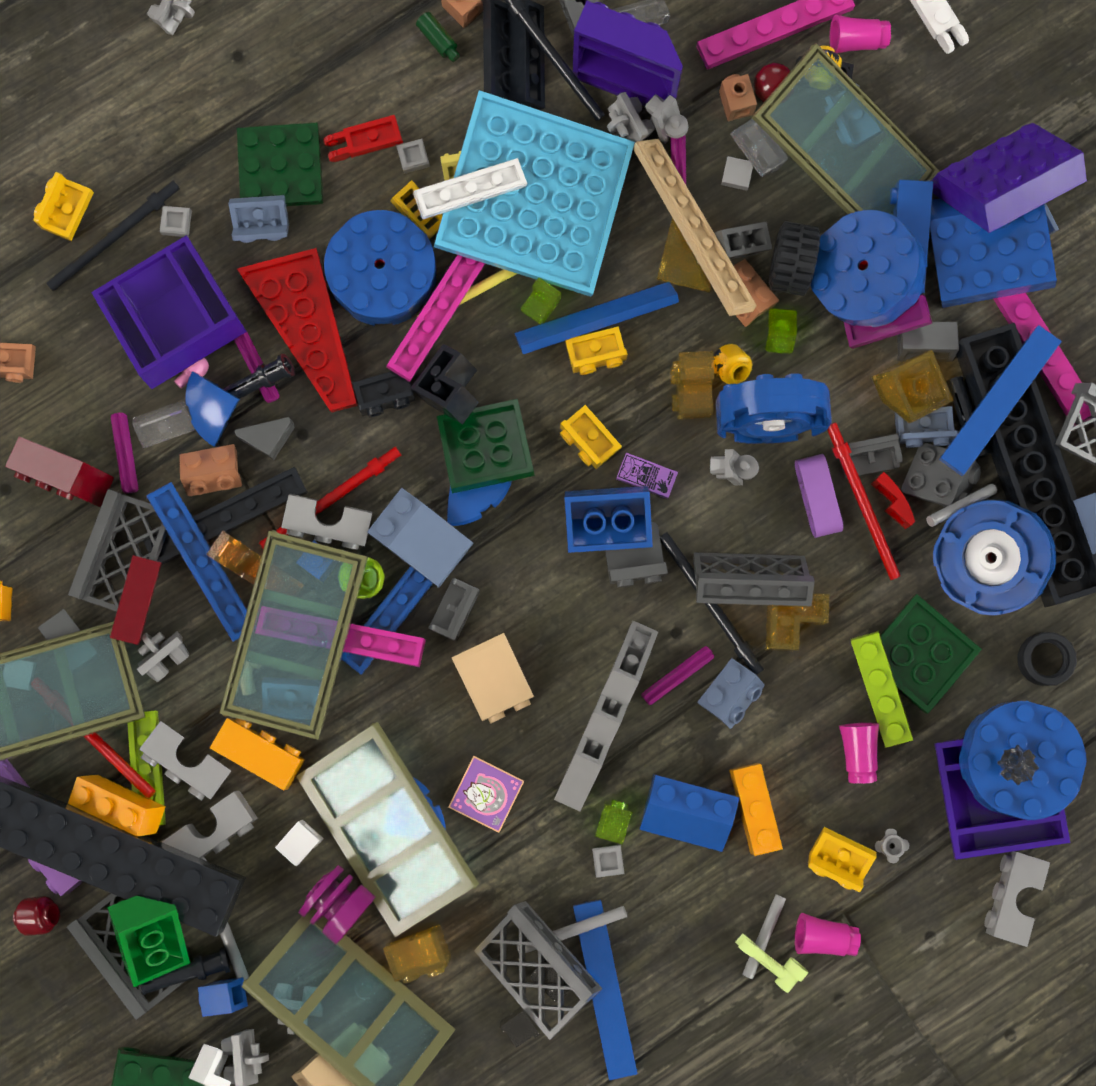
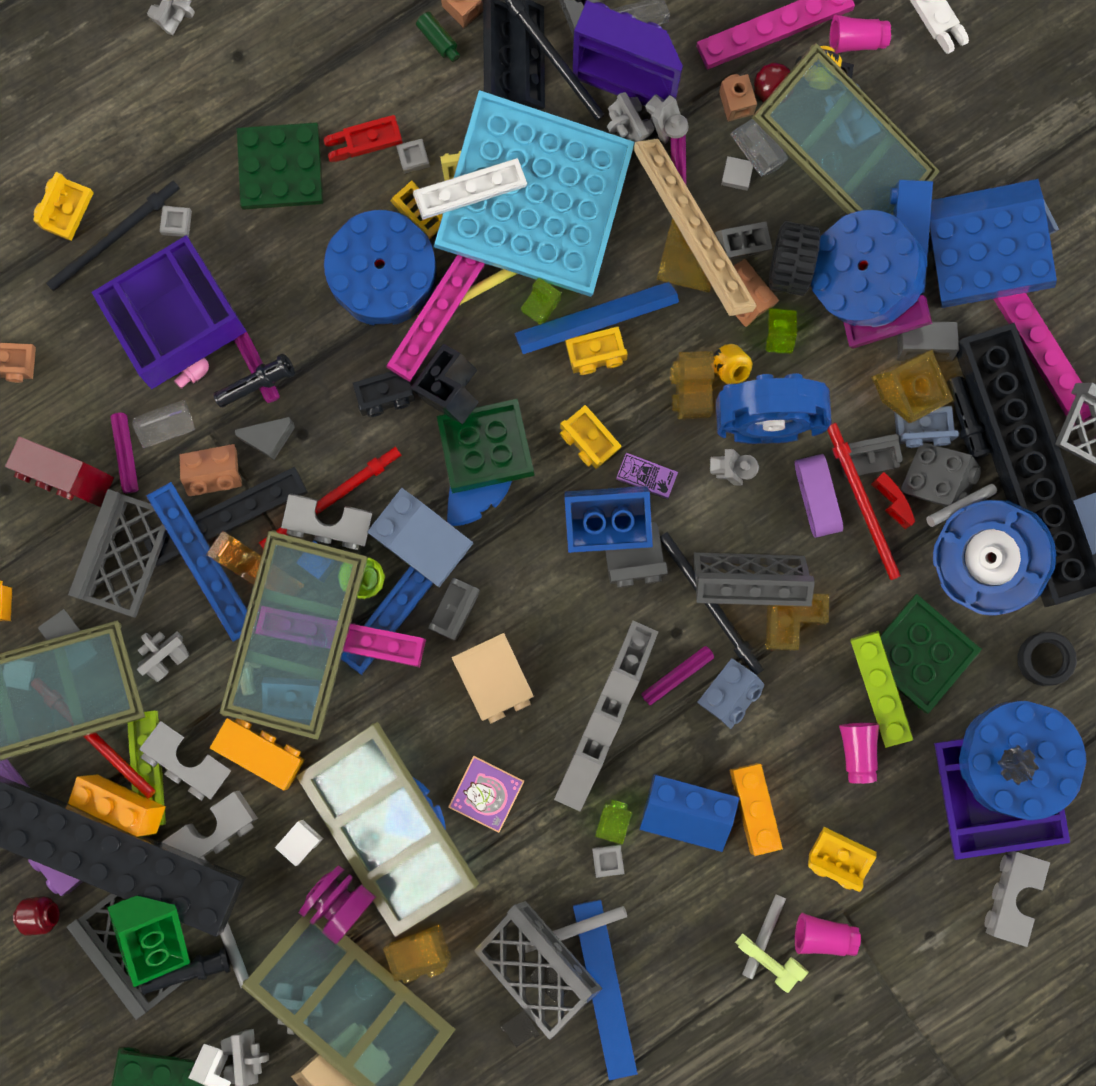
(135, 600): dark red tile -> none
(209, 407): blue brick -> none
(222, 997): blue brick -> none
(259, 218): sand blue bracket -> none
(301, 310): red wing -> none
(900, 846): light grey plate -> none
(1000, 400): blue tile -> none
(1011, 177): dark purple slope -> none

